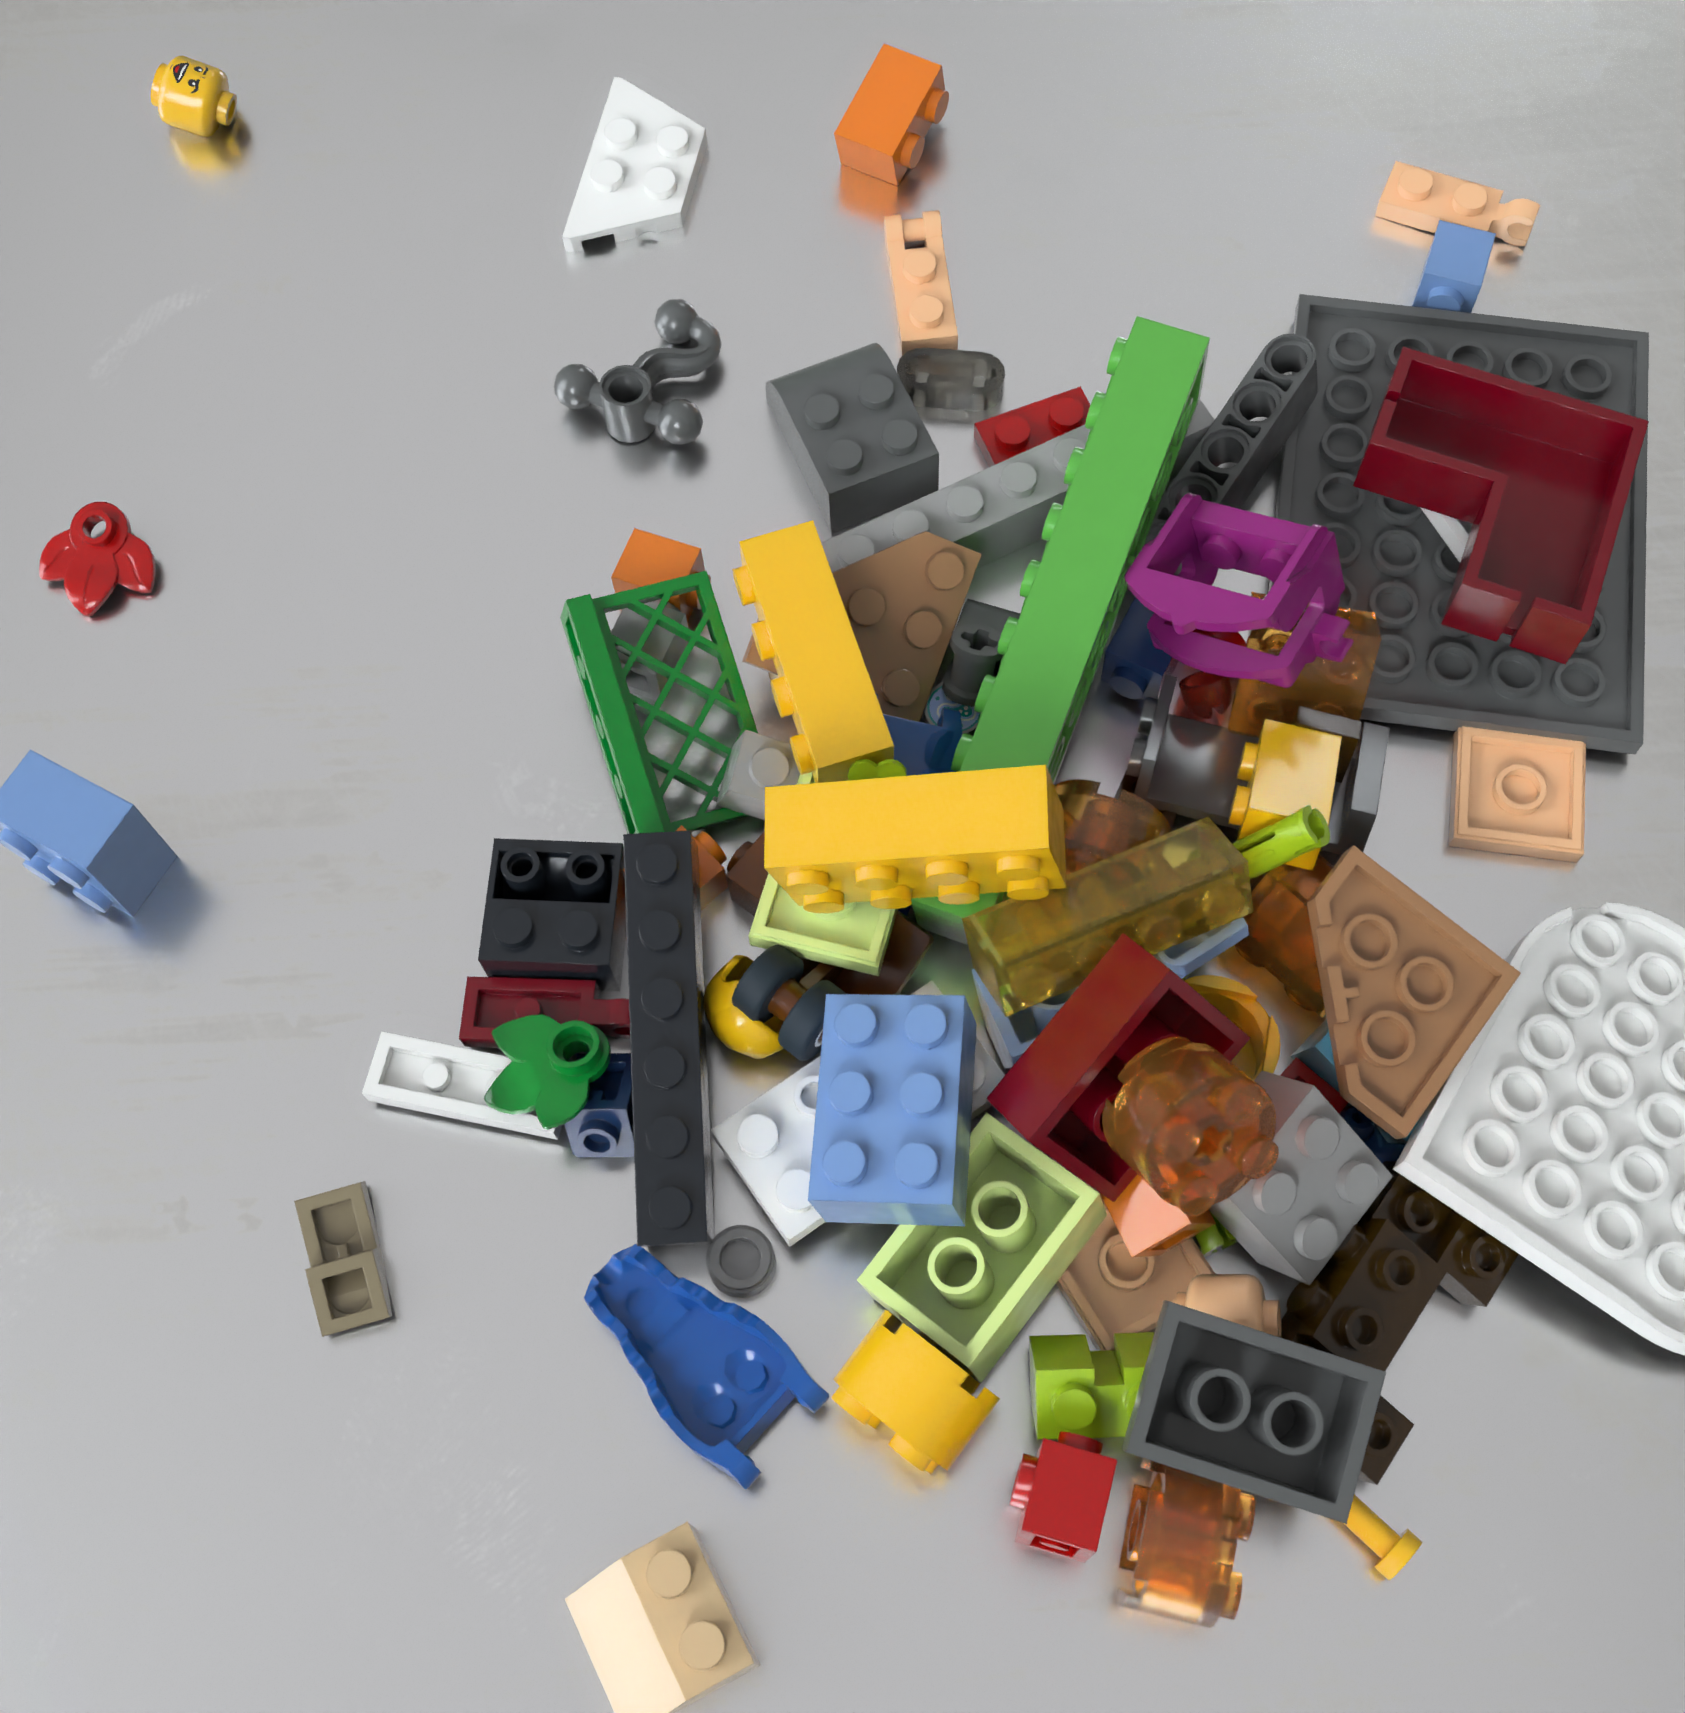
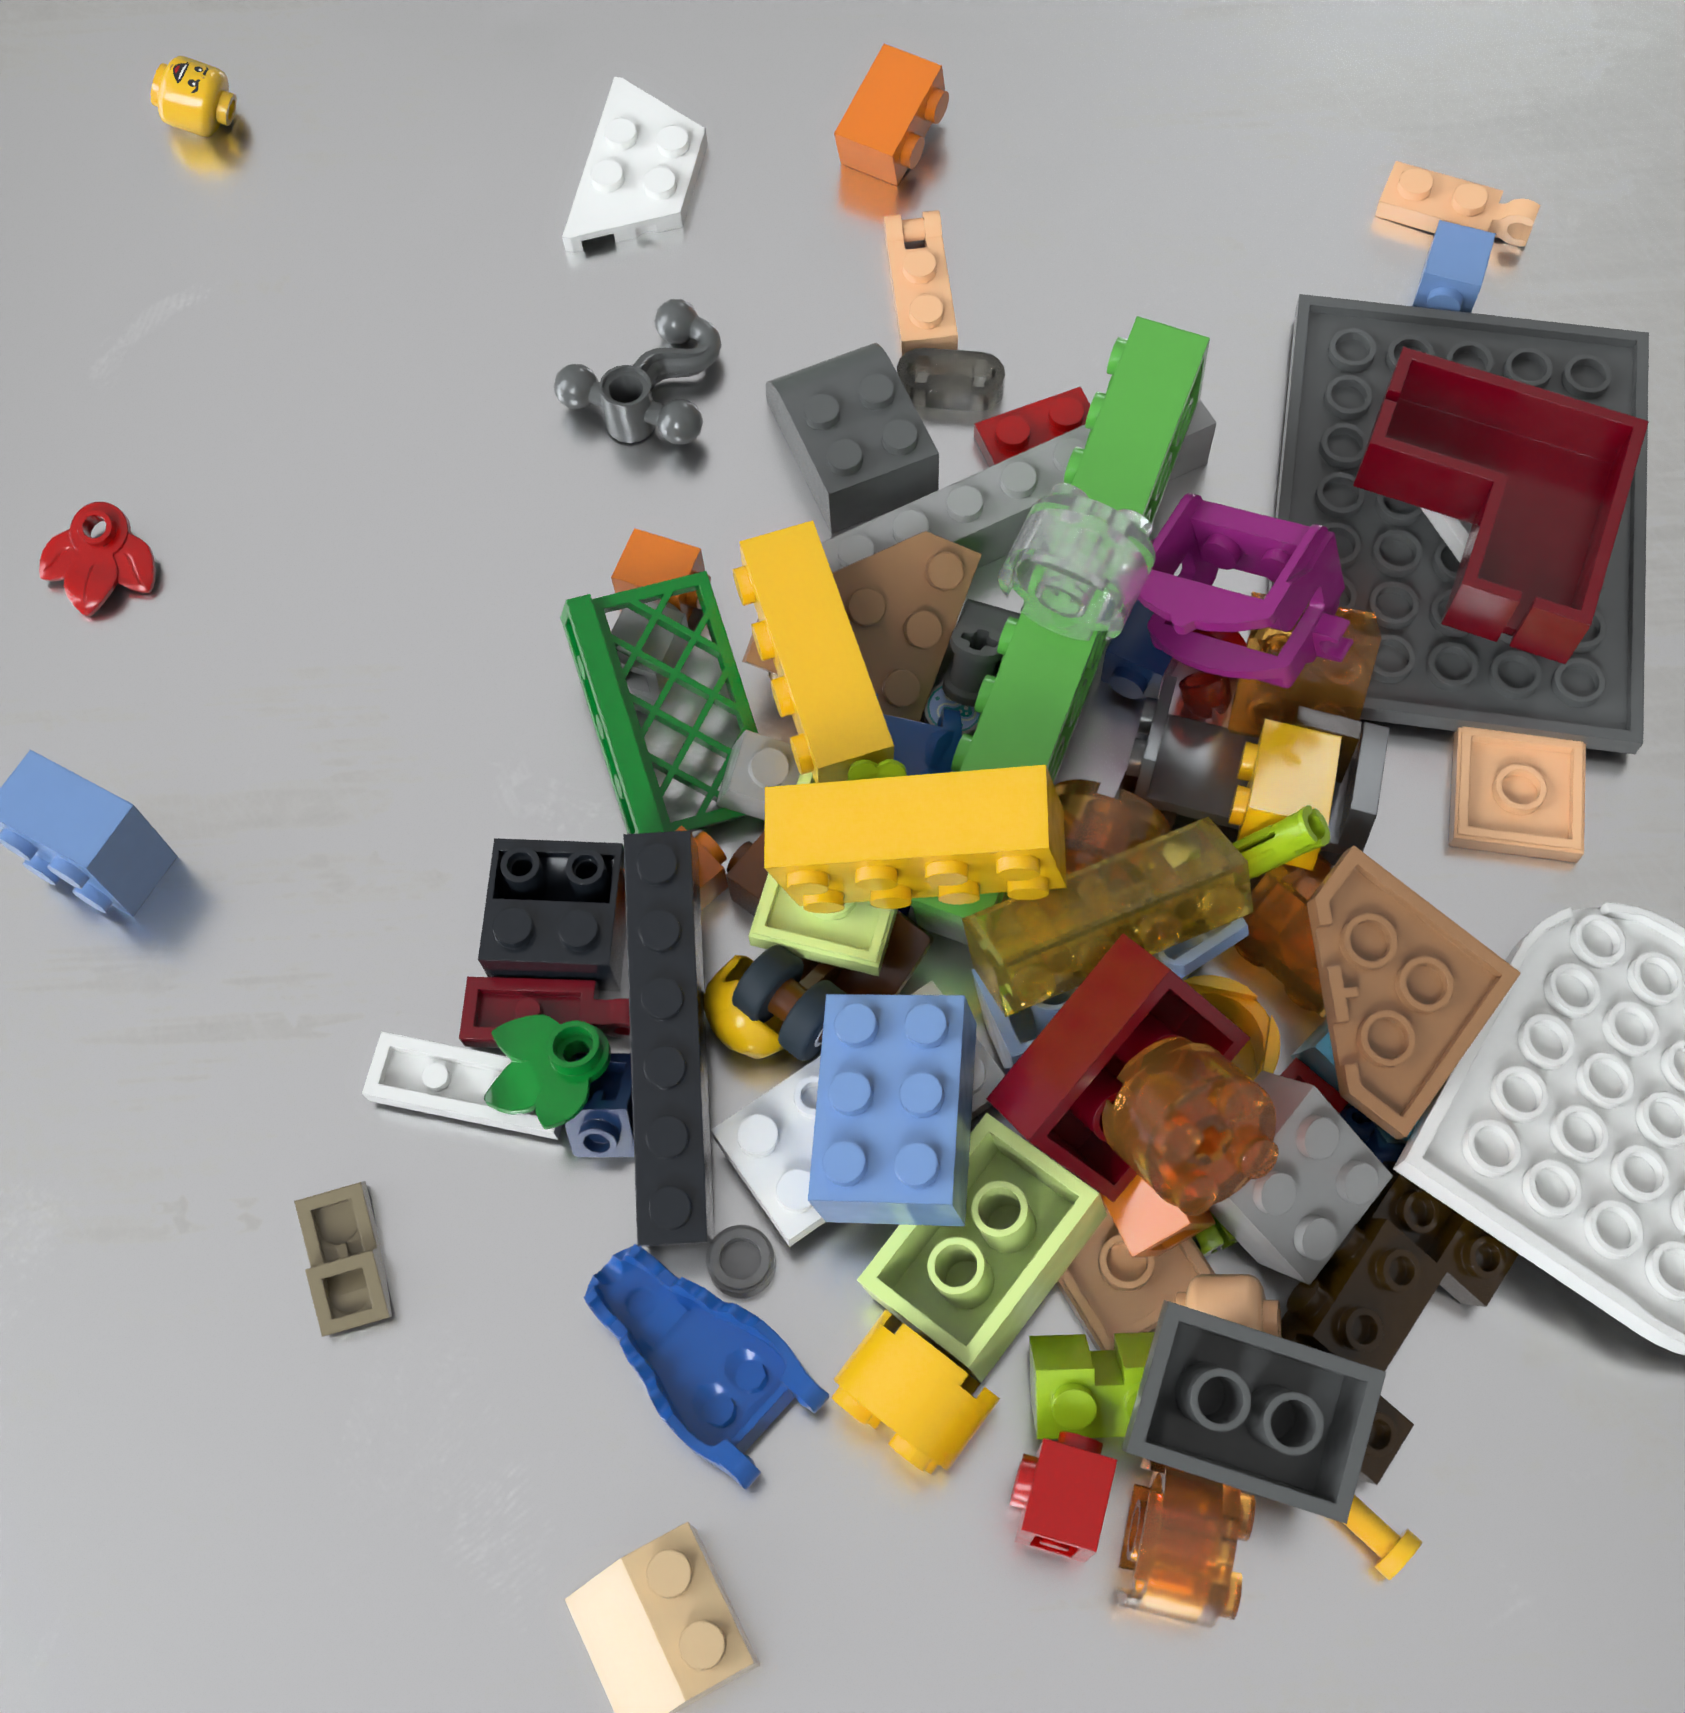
(1078, 564): none -> clear brick
(1246, 442): dark grey beam -> none

